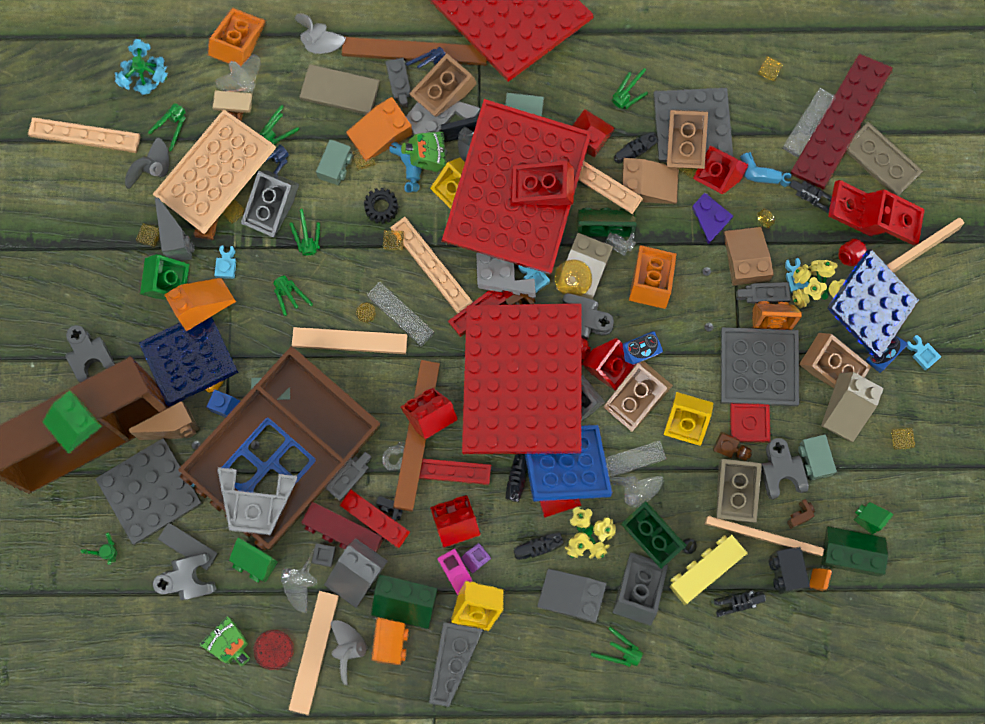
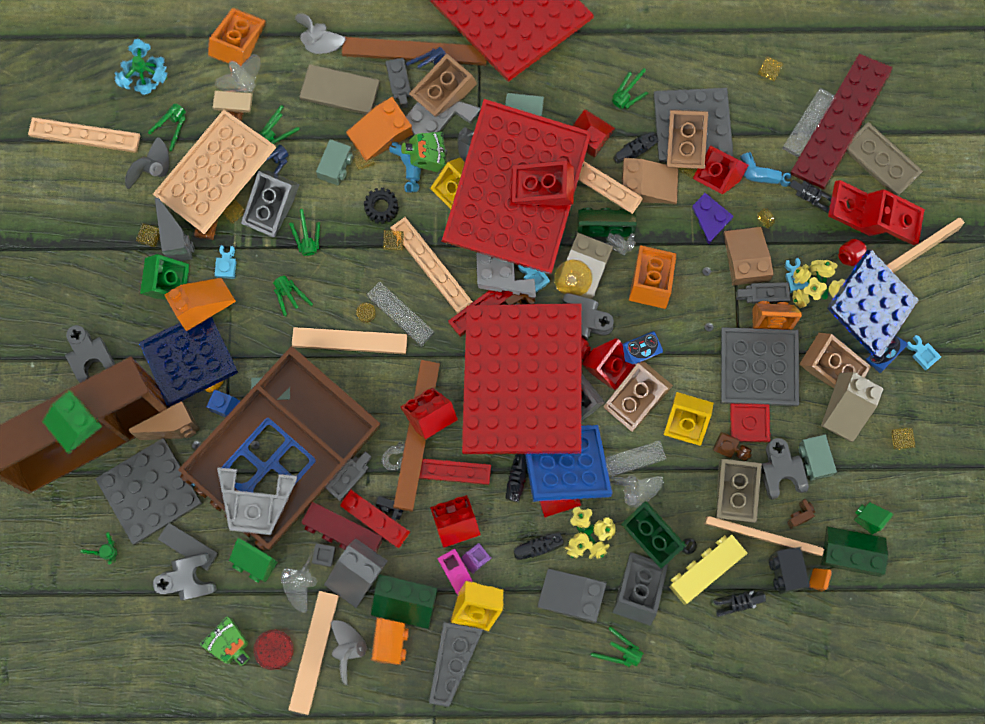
(452, 129): black plate -> none

